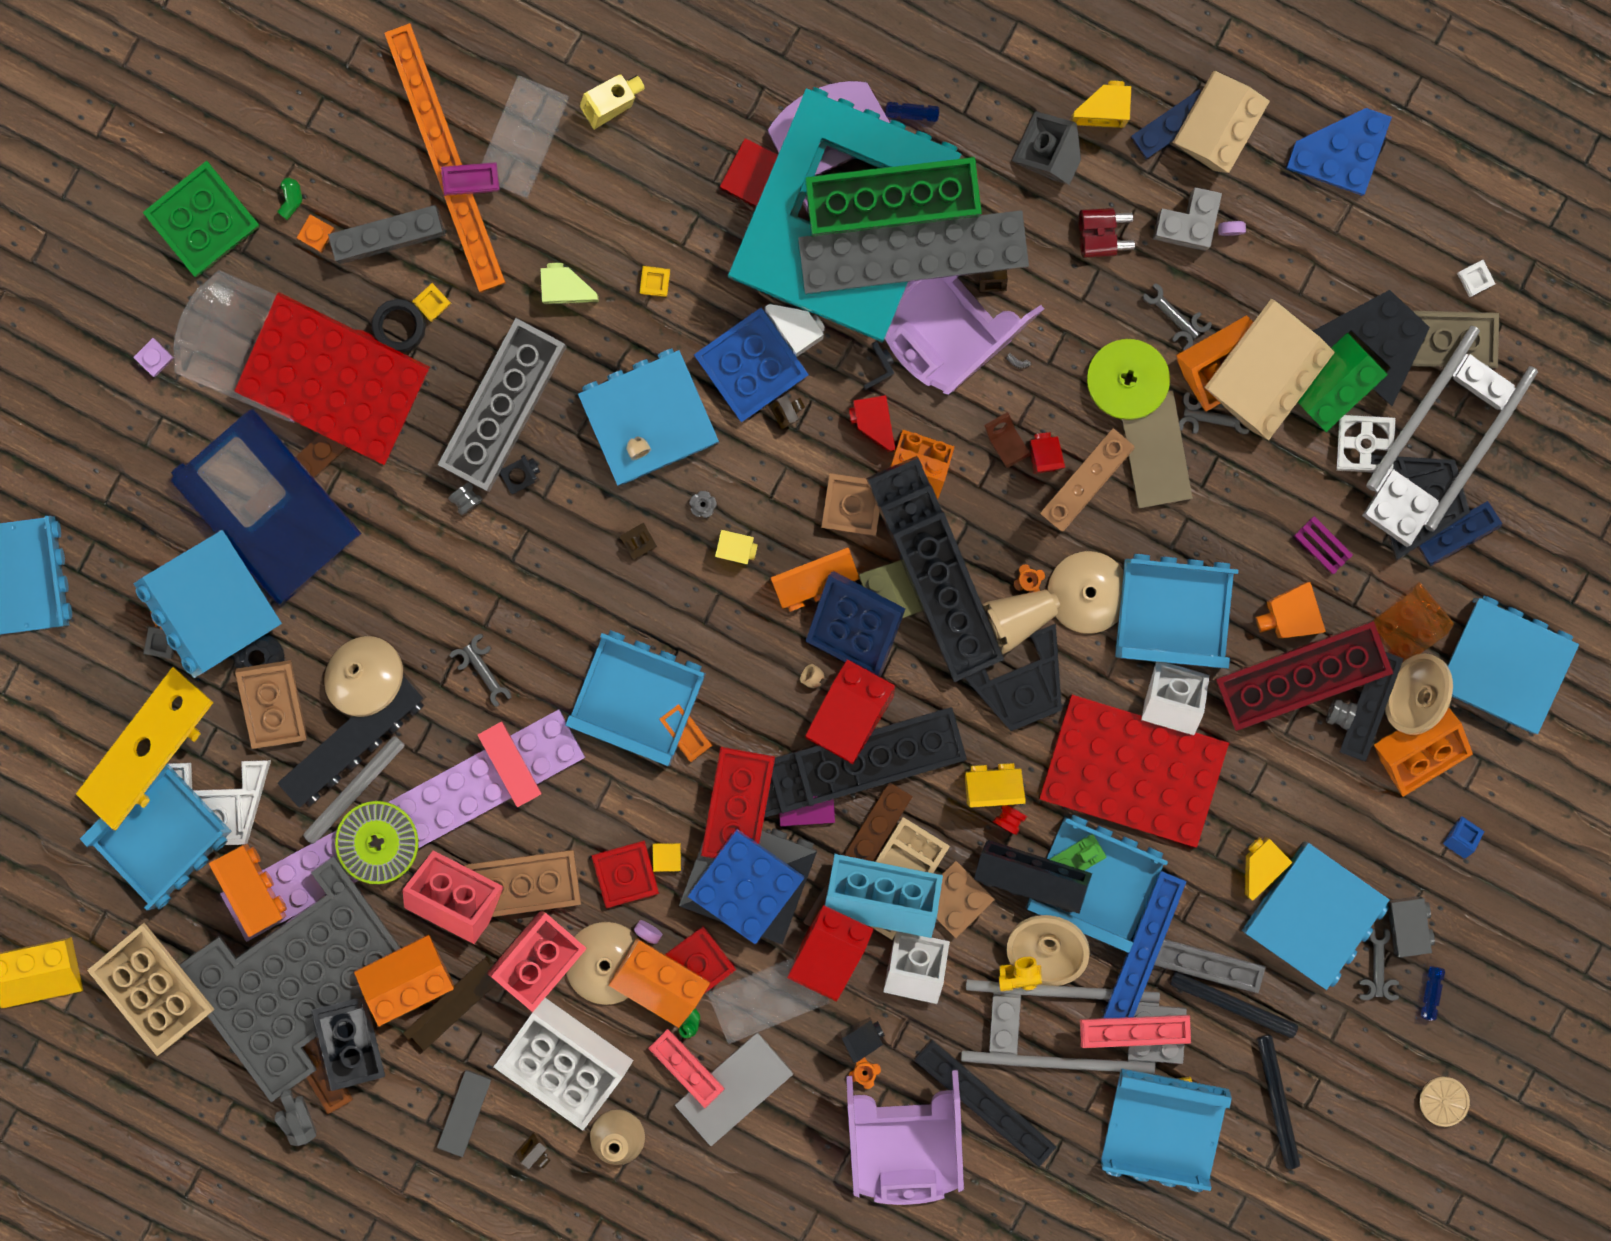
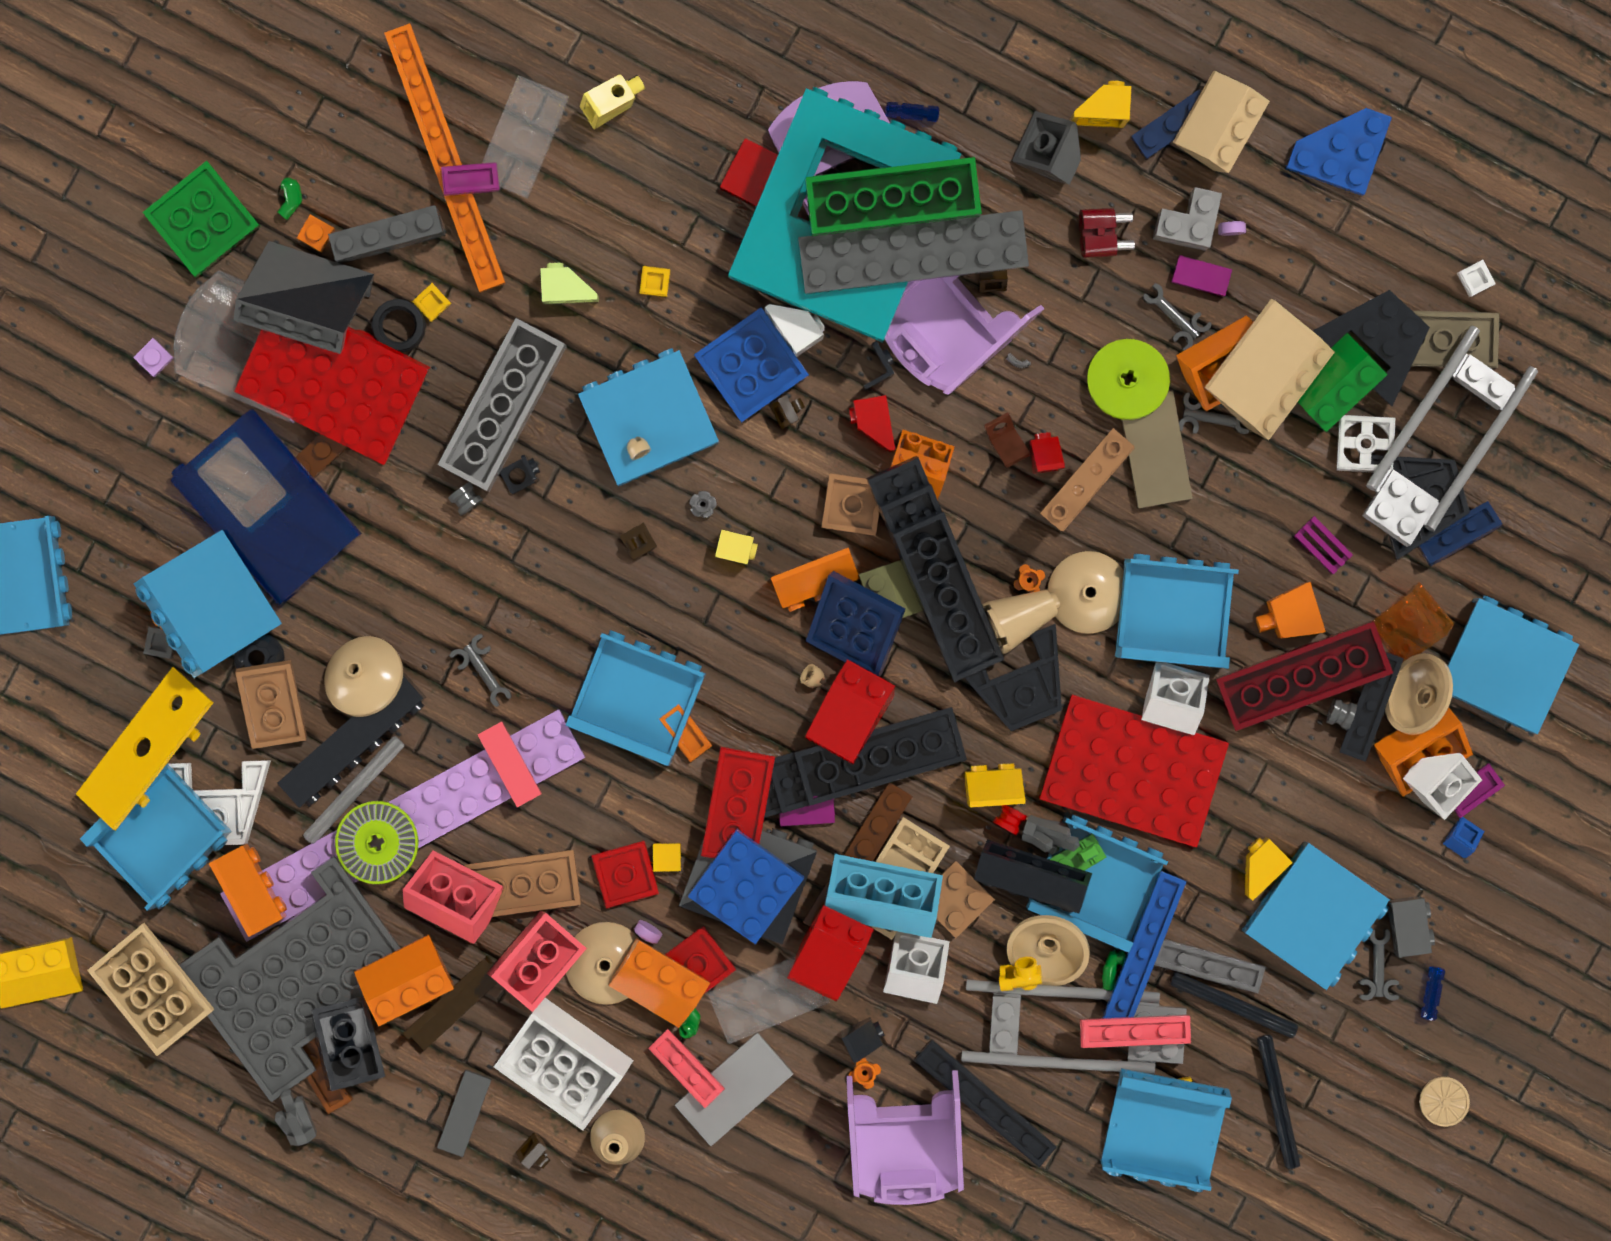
(302, 296): none -> dark grey panel
(1049, 835): none -> dark grey rock
(1110, 968): none -> green arm
(1201, 276): none -> magenta tile
(1442, 782): none -> white slope
(1487, 787): none -> magenta tile

